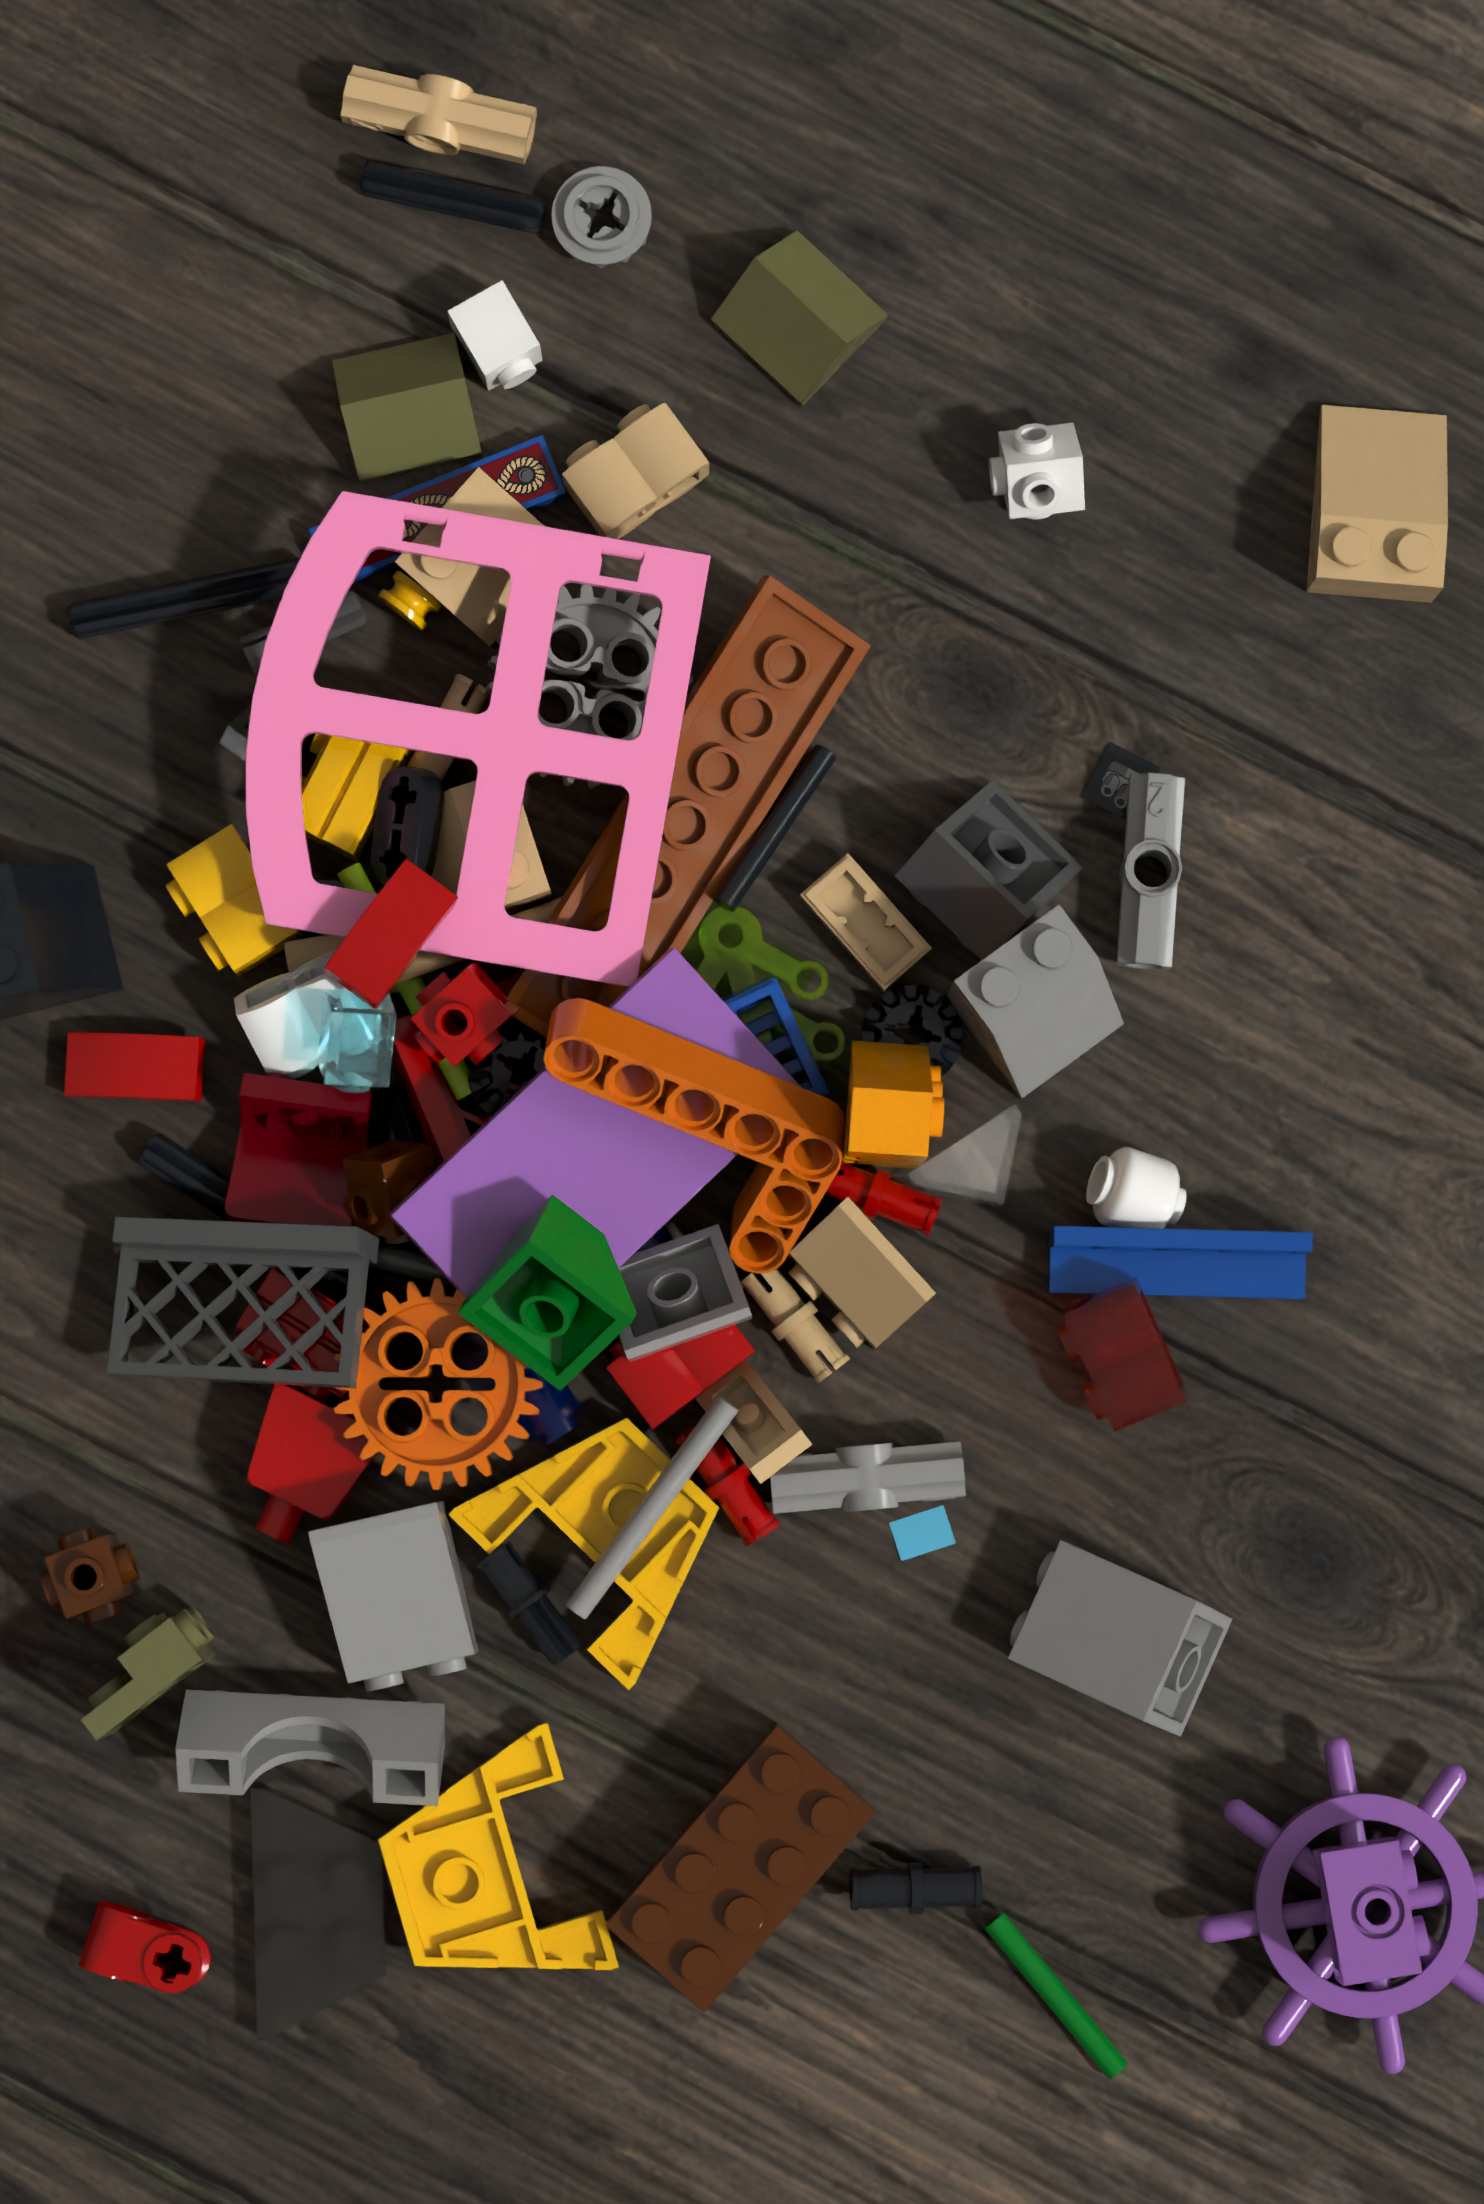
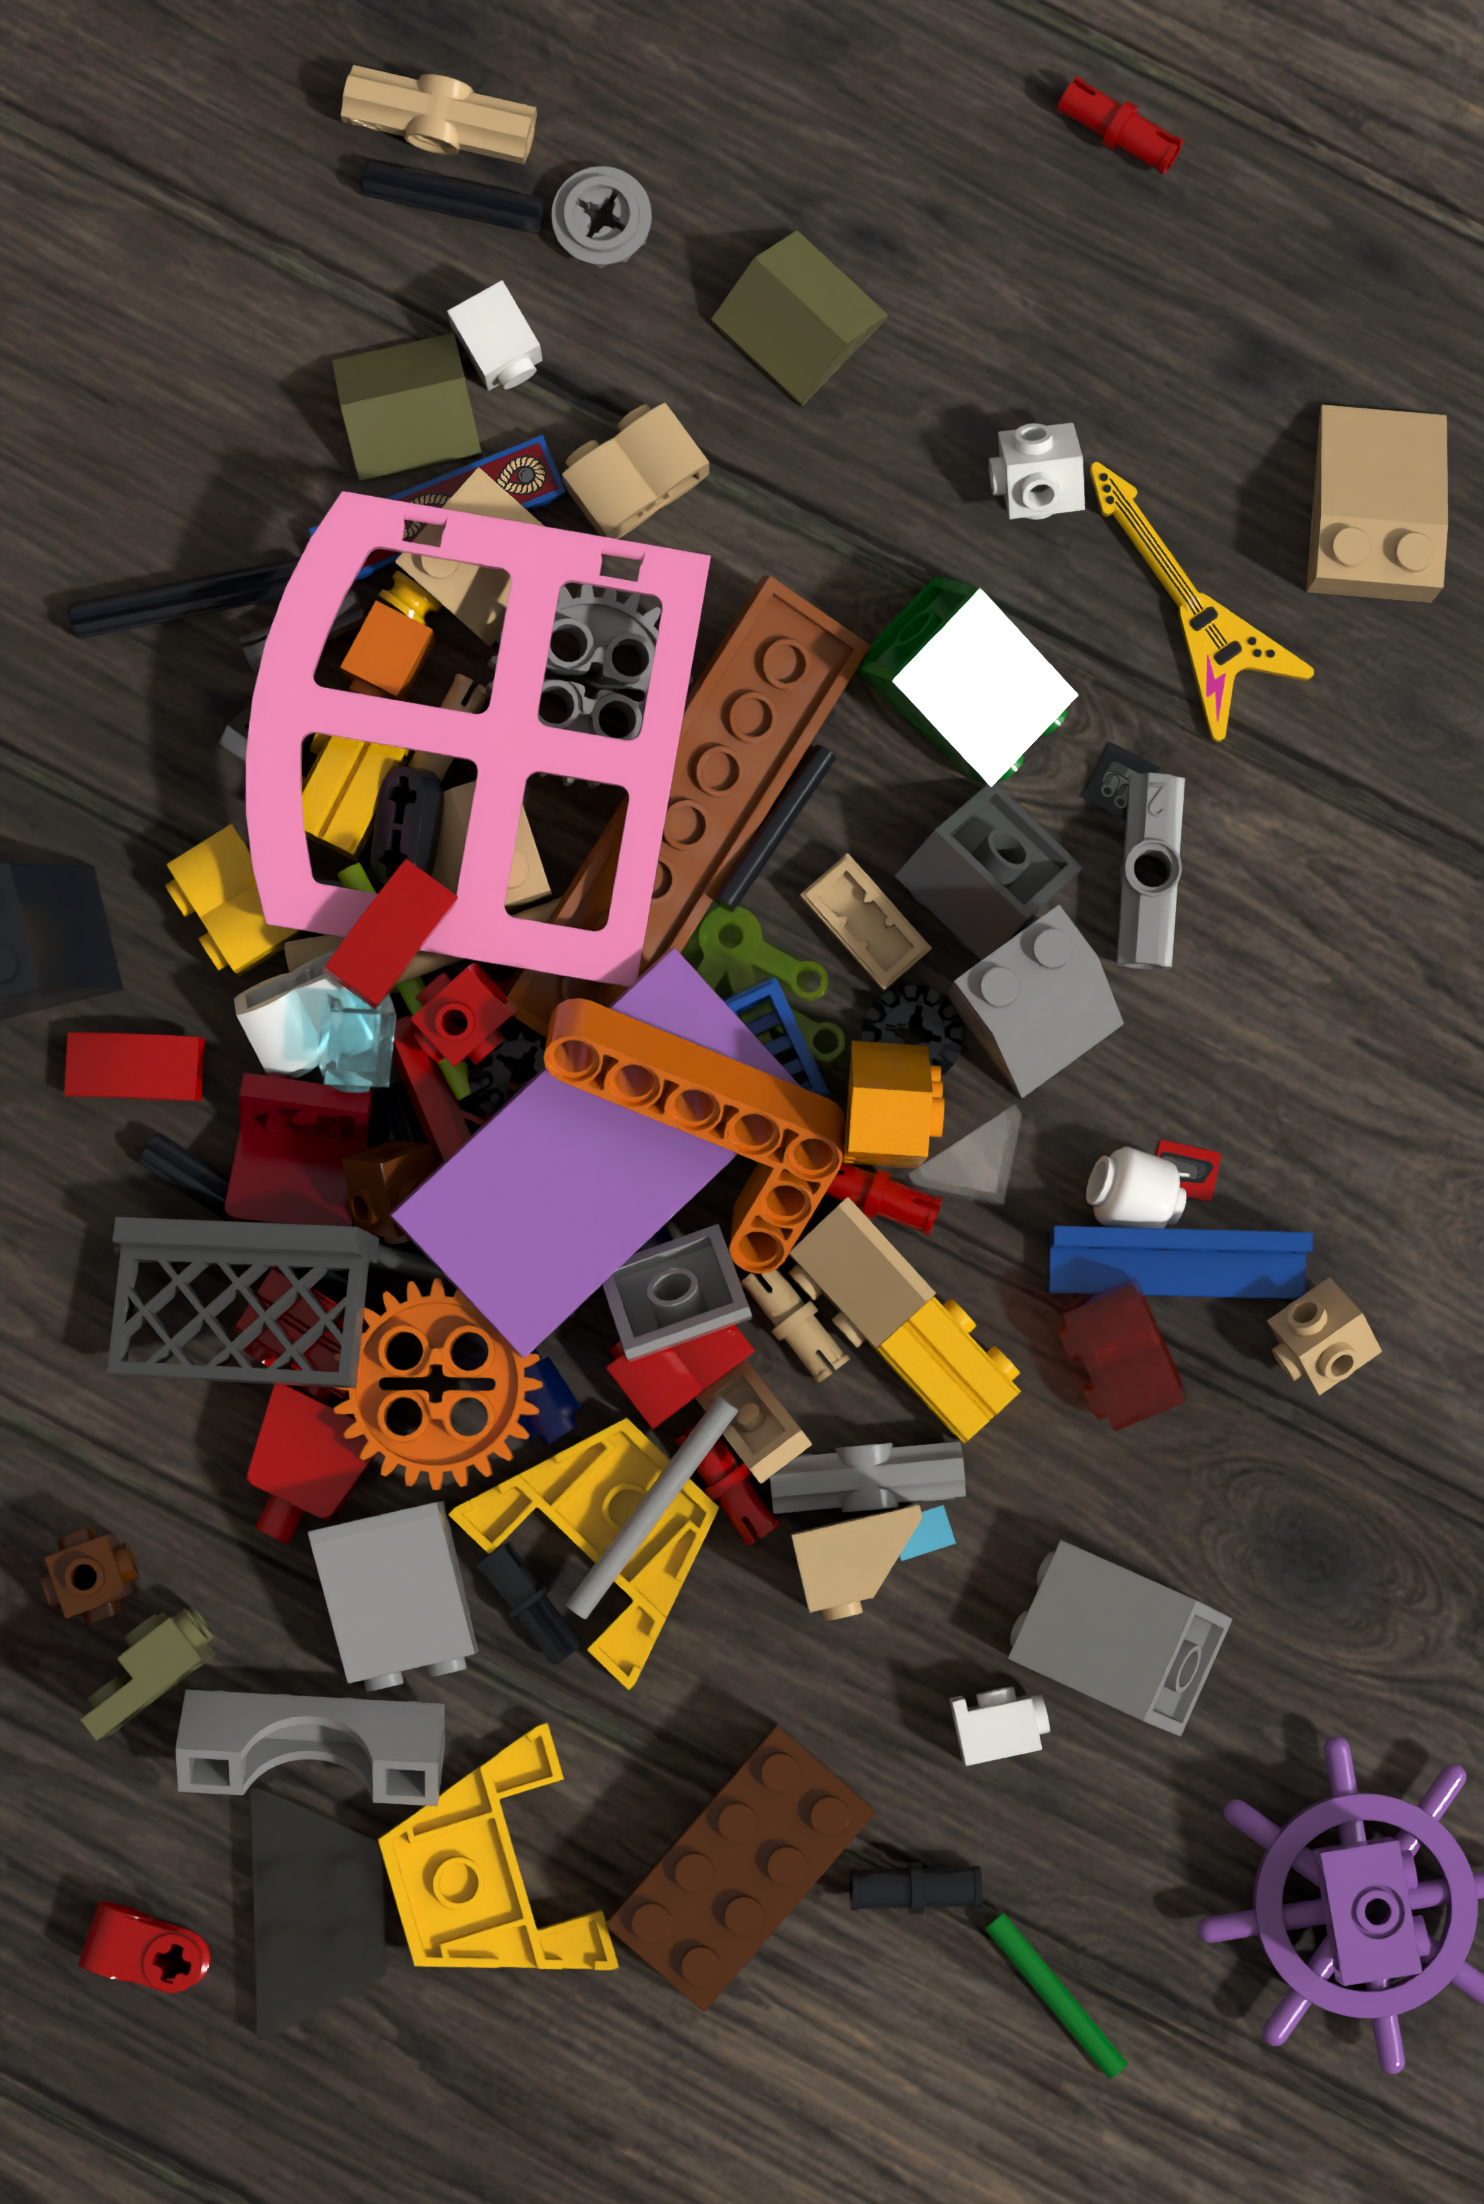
(387, 654): none -> orange brick
(552, 1294): green slope -> none
(851, 1558): none -> tan slope
(950, 1369): none -> yellow brick
(967, 679): none -> slope
(999, 1725): none -> white brick
(1120, 125): none -> red pin
(1195, 1166): none -> red sticker
(1214, 636): none -> yellow piece
(1322, 1337): none -> tan brick

